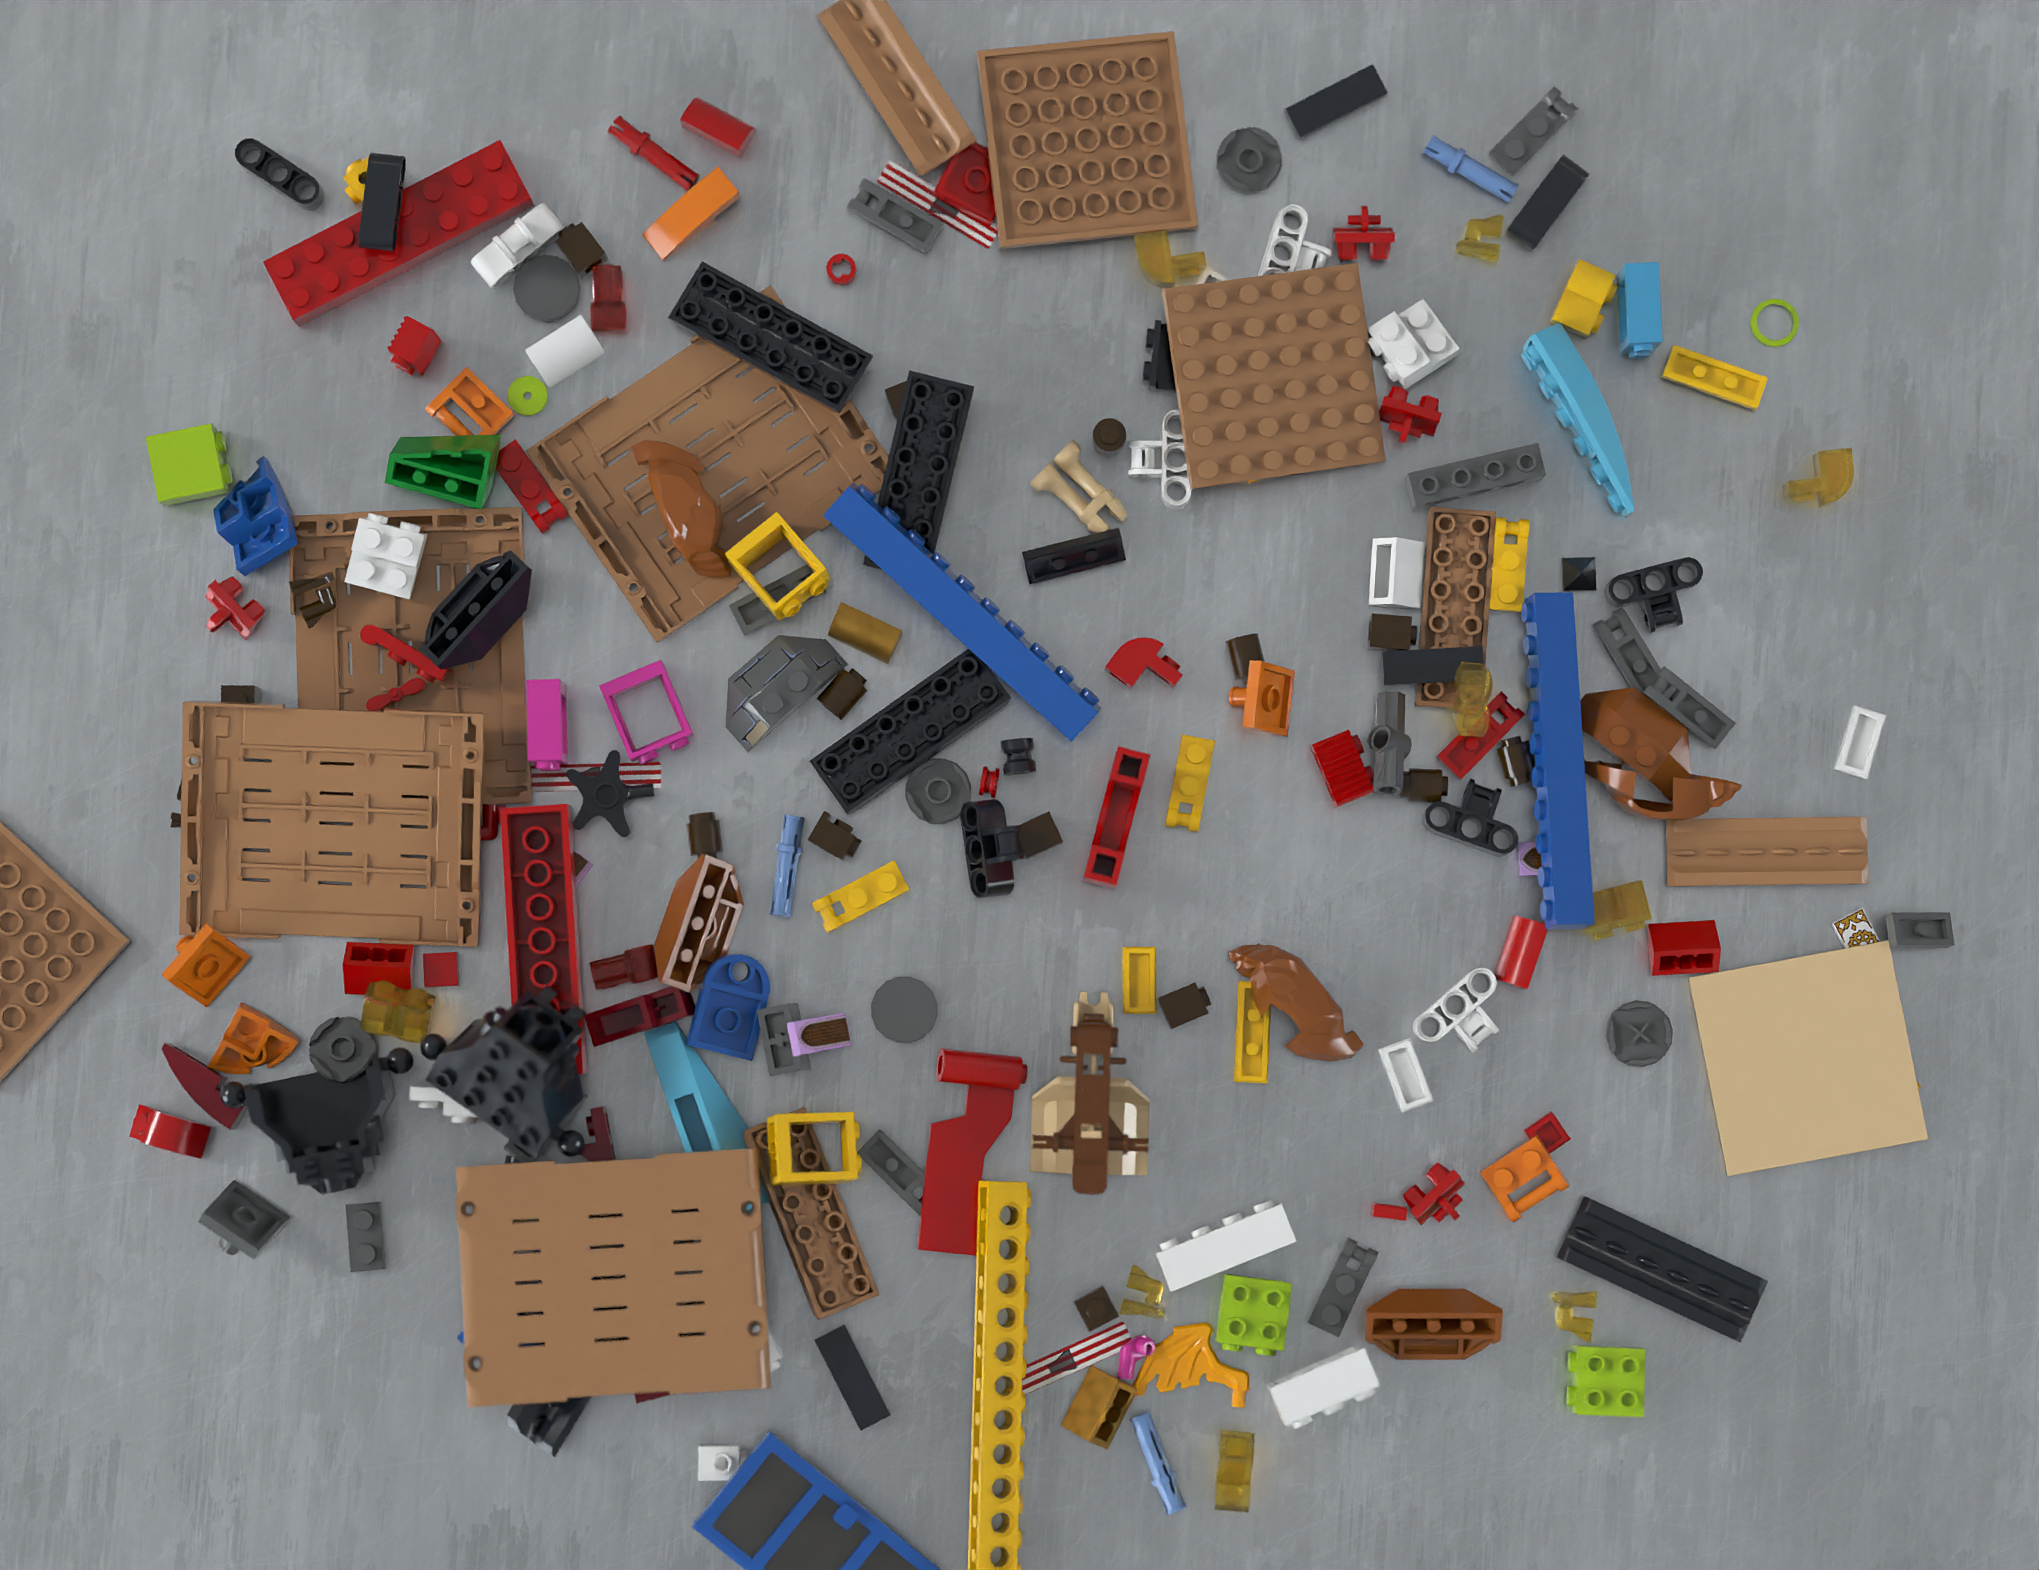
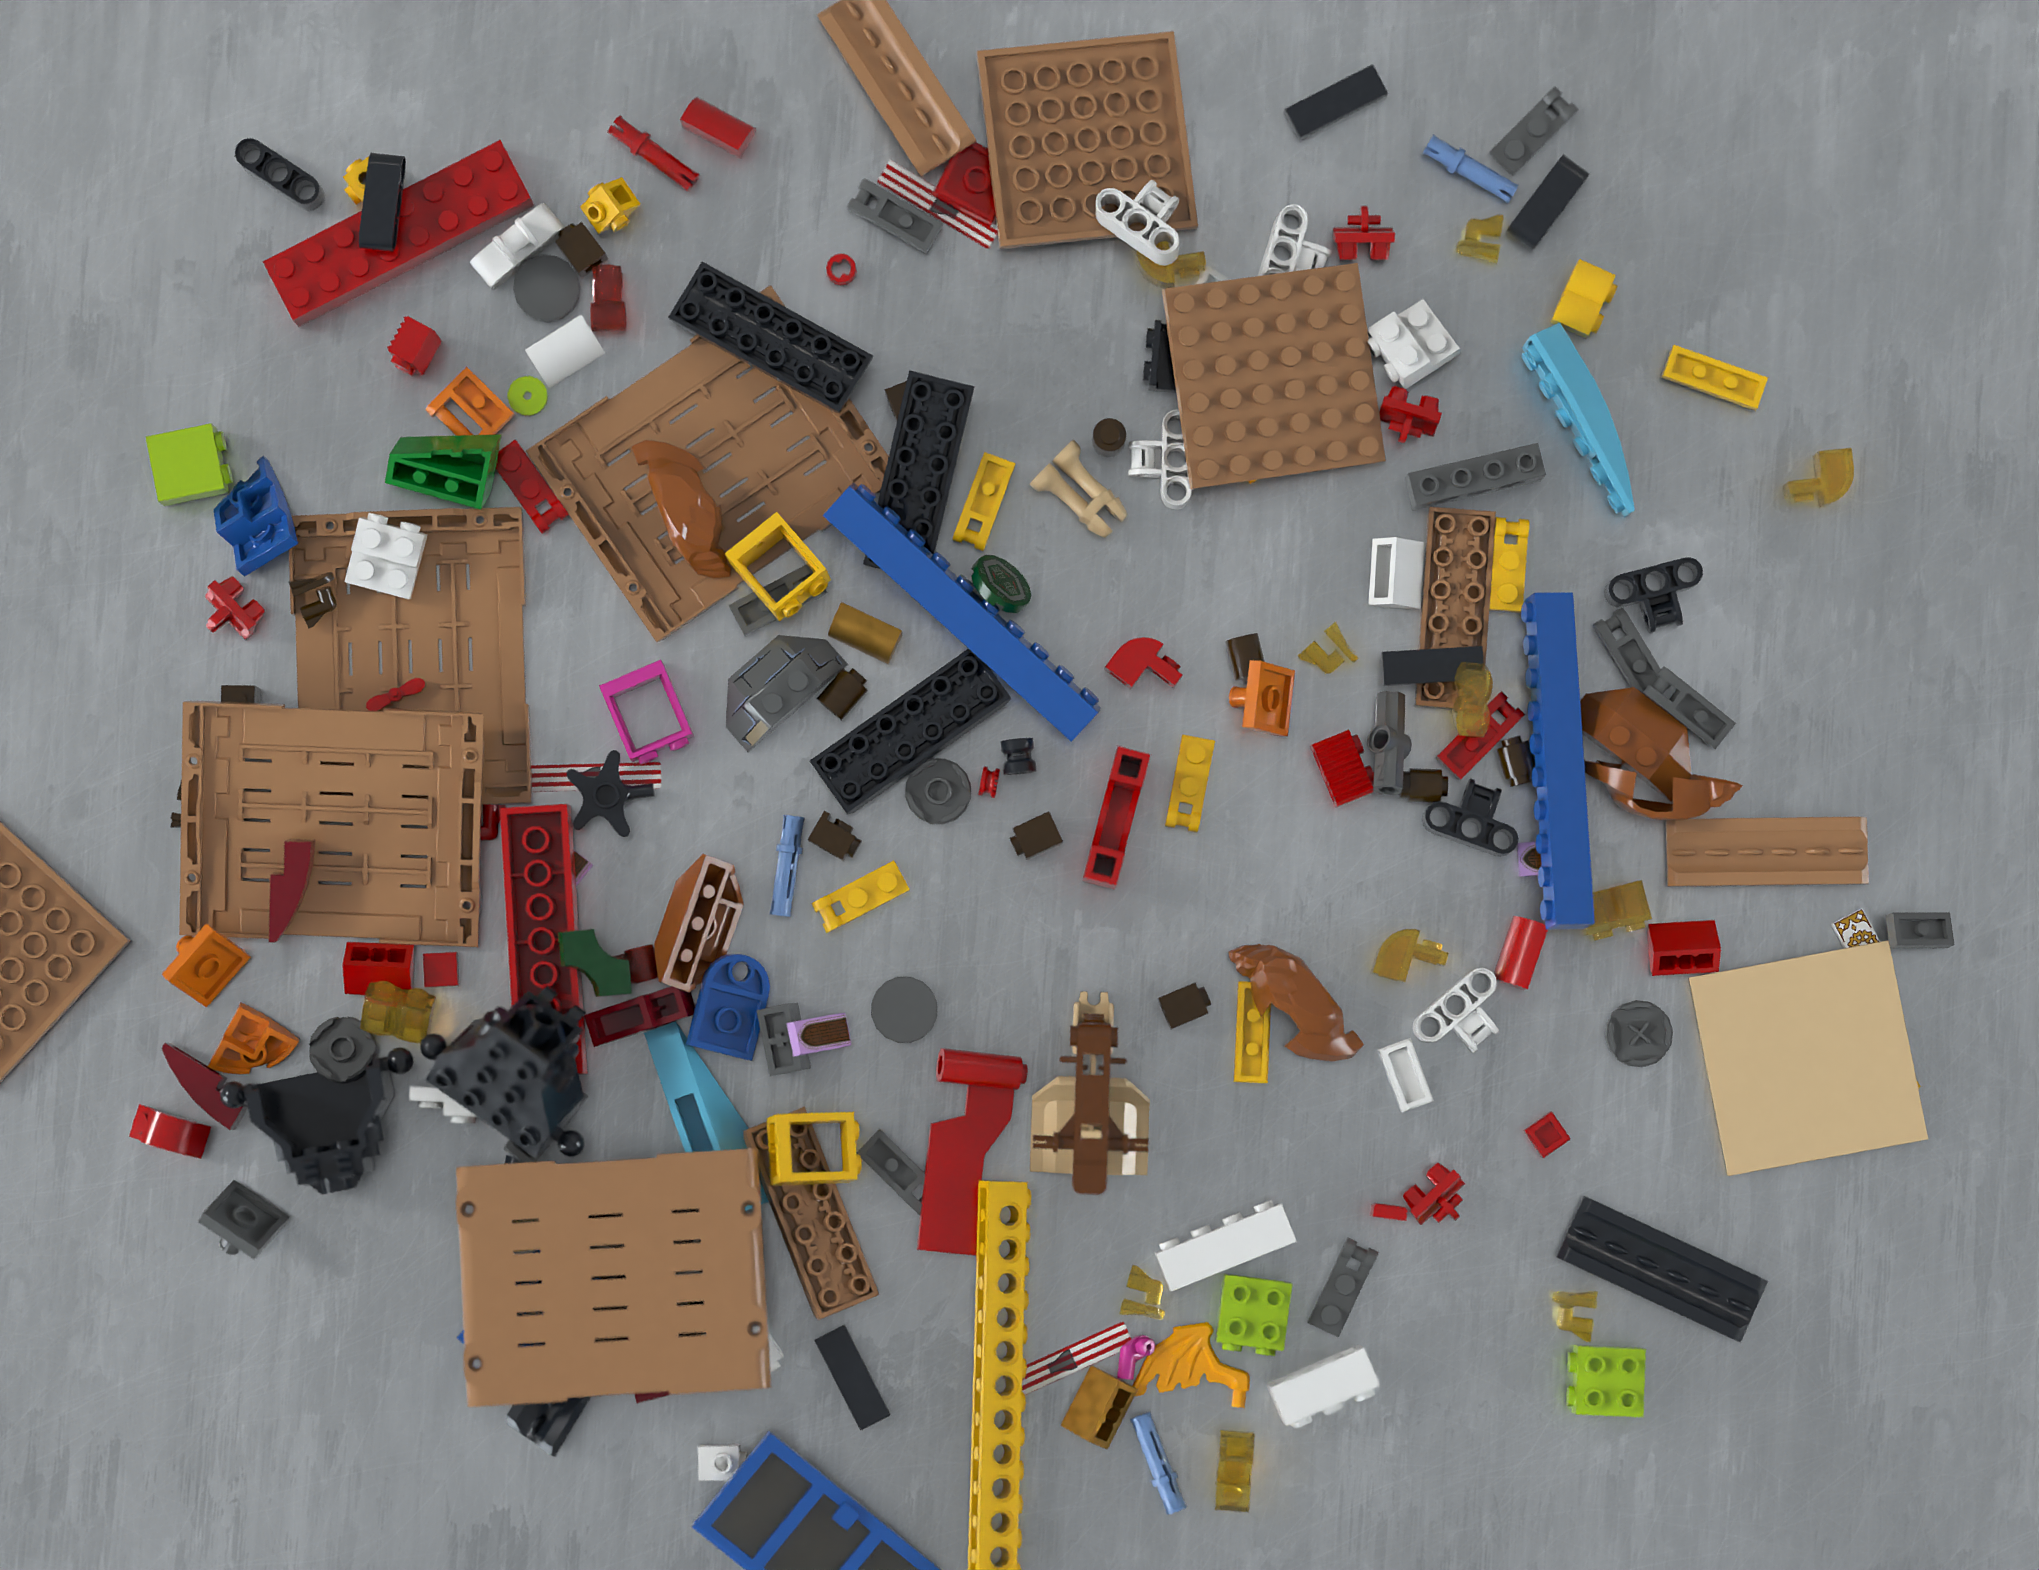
(289, 887): none -> dark red slope
(365, 1236): dark grey plate -> none
(403, 652): red plate -> none
(478, 611): black wedge -> none
(547, 723): dark pink window -> none
(582, 951): none -> dark green tile
(599, 1127): dark red slope -> none
(603, 205): none -> yellow brick
(691, 213): orange slope -> none
(704, 835): dark brown brick -> none
(984, 500): none -> yellow plate
(989, 848): black piece -> none
(1000, 583): none -> dark green tile
(1074, 555): black tile -> none
(1096, 1308): dark brown brick -> none
(1139, 980): yellow tile -> none
(1150, 208): none -> white piece
(1249, 160): dark grey tile -> none
(1328, 664): none -> clear yellow piece
(1391, 632): dark brown brick -> none
(1397, 951): none -> clear yellow brick
(1433, 1324): dark orange wedge -> none
(1519, 1168): orange plate -> none
(1579, 574): black slope -> none
(1639, 309): dark azure window -> none
(1760, 337): lime piece -> none
(1860, 742): white tile -> none

